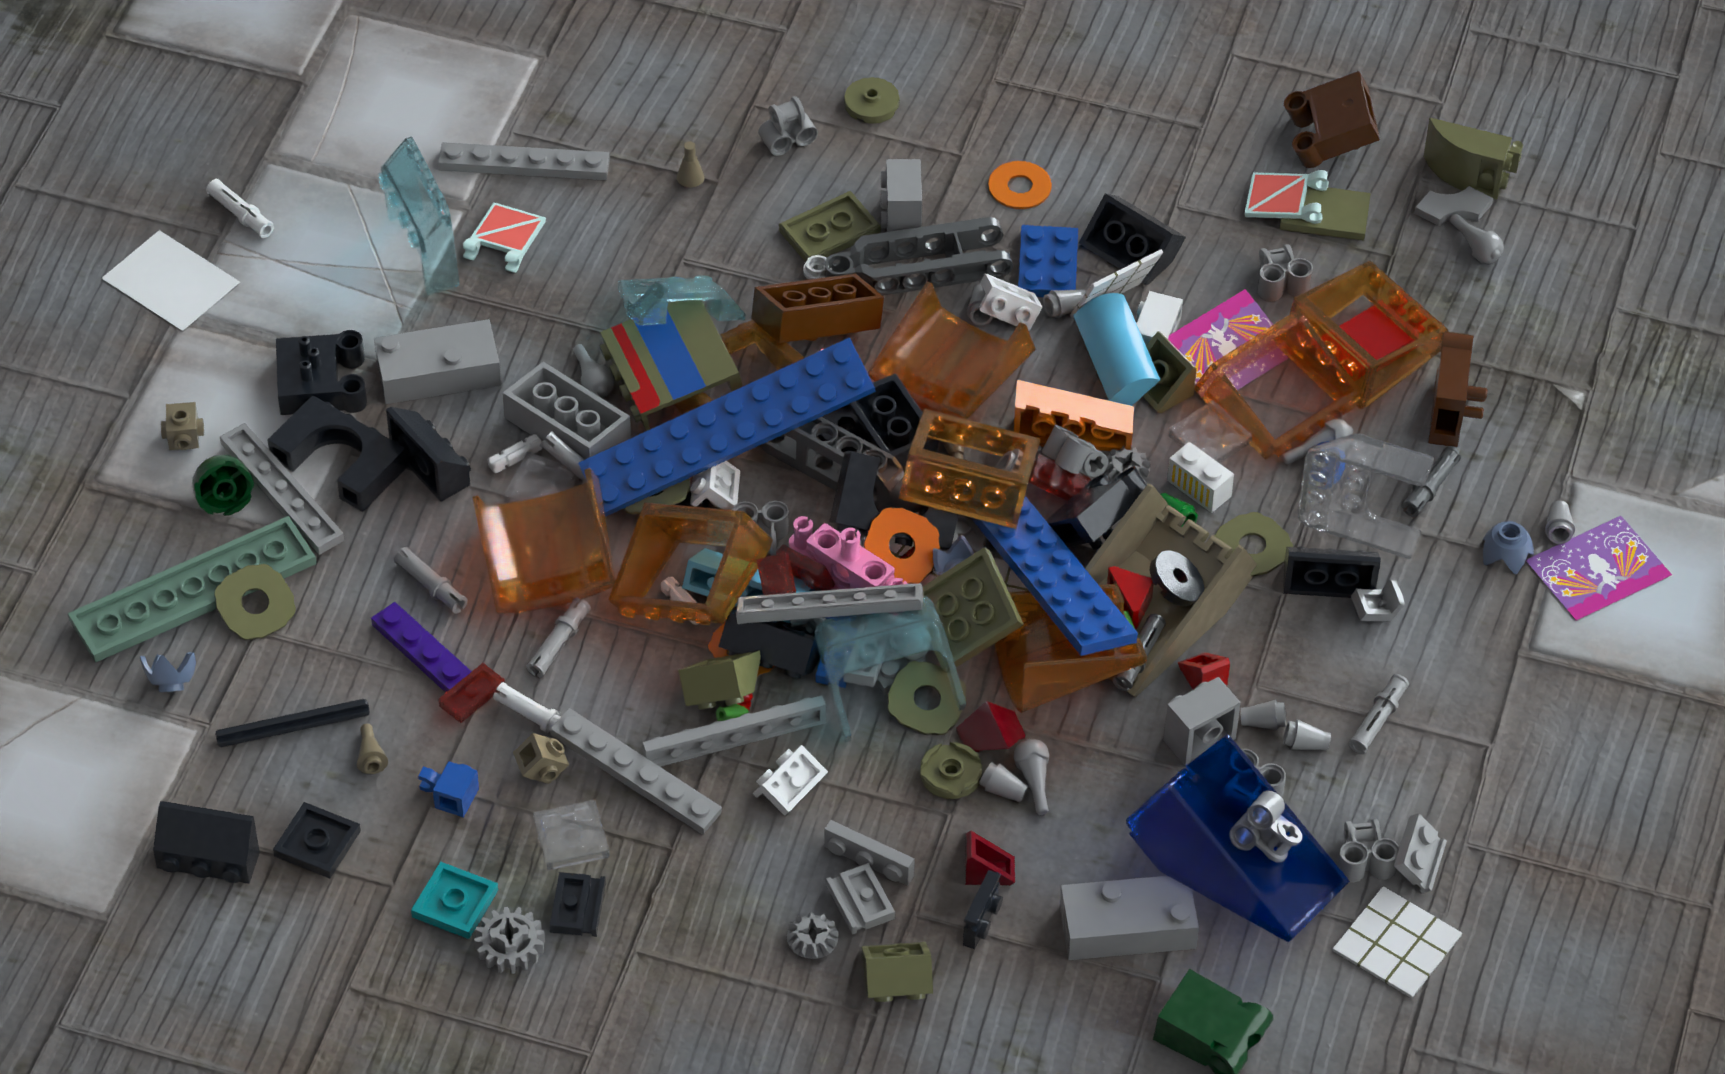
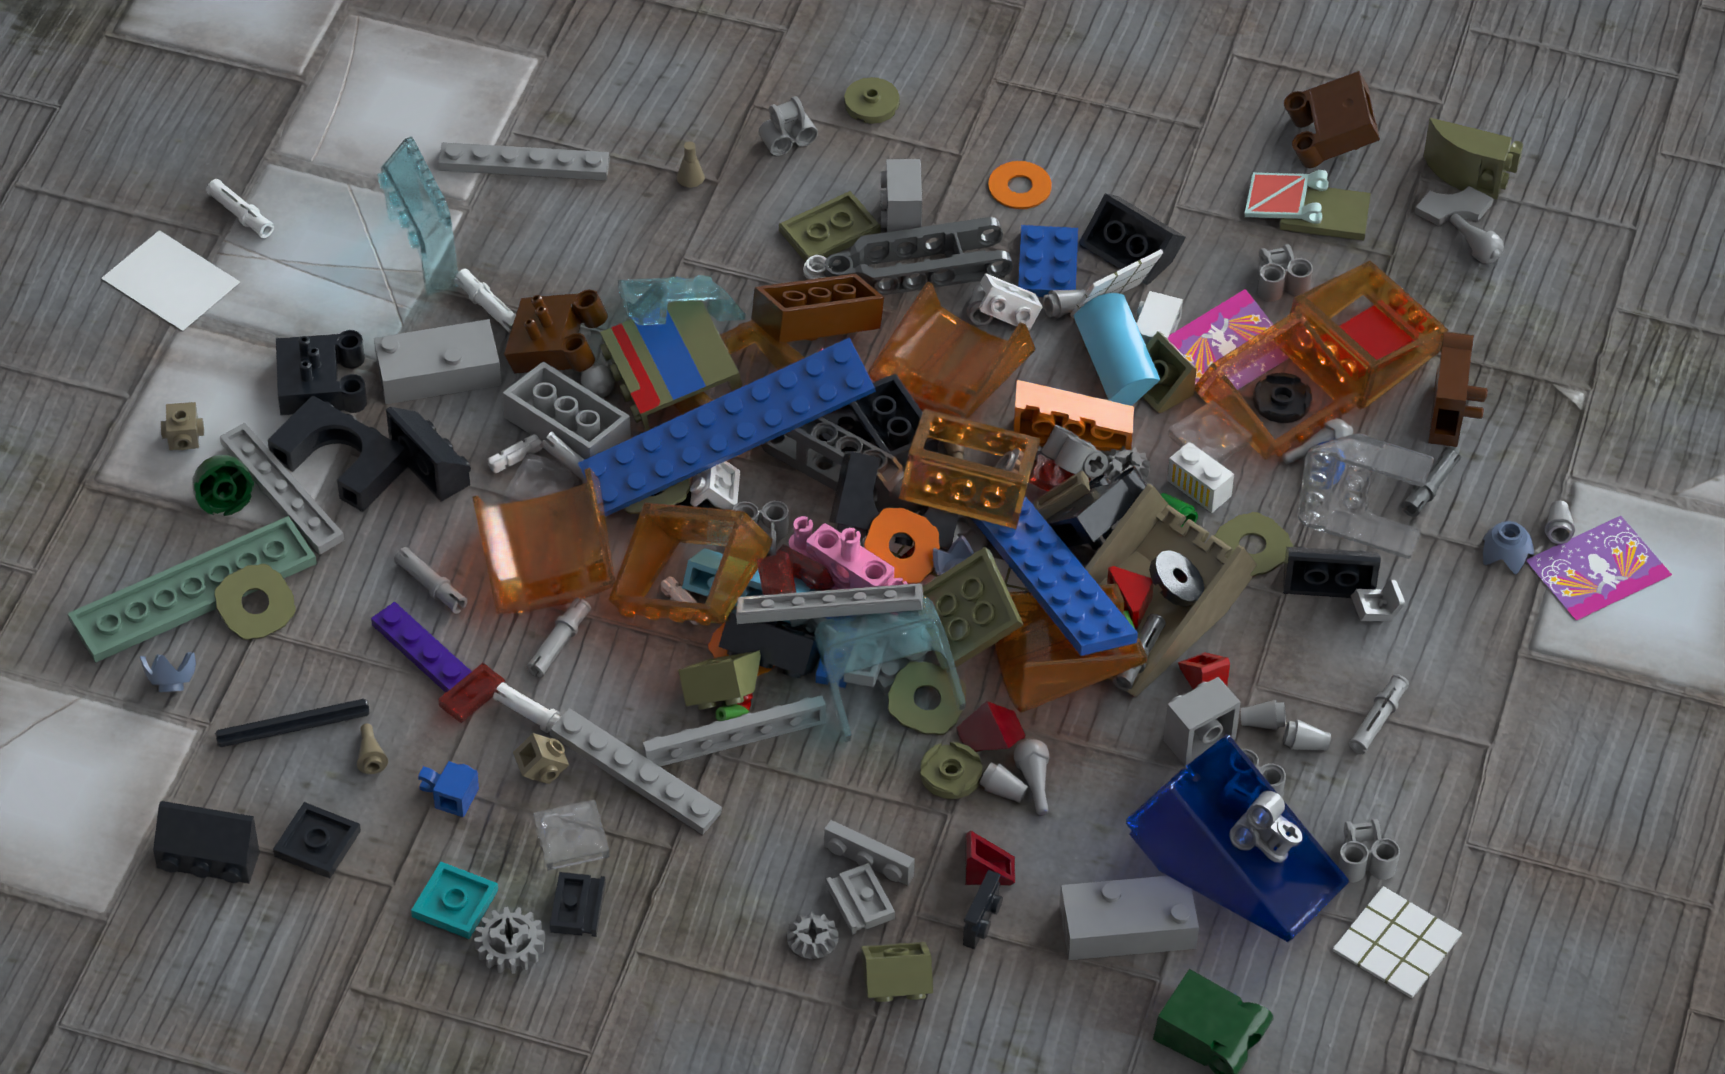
(481, 294): none -> white pin
(506, 231): flag -> none
(549, 331): none -> reddish brown piece
(791, 780): white bracket -> none
(1062, 495): none -> dark tan tile
(1282, 410): none -> black tile
(1420, 853): light grey plate -> none

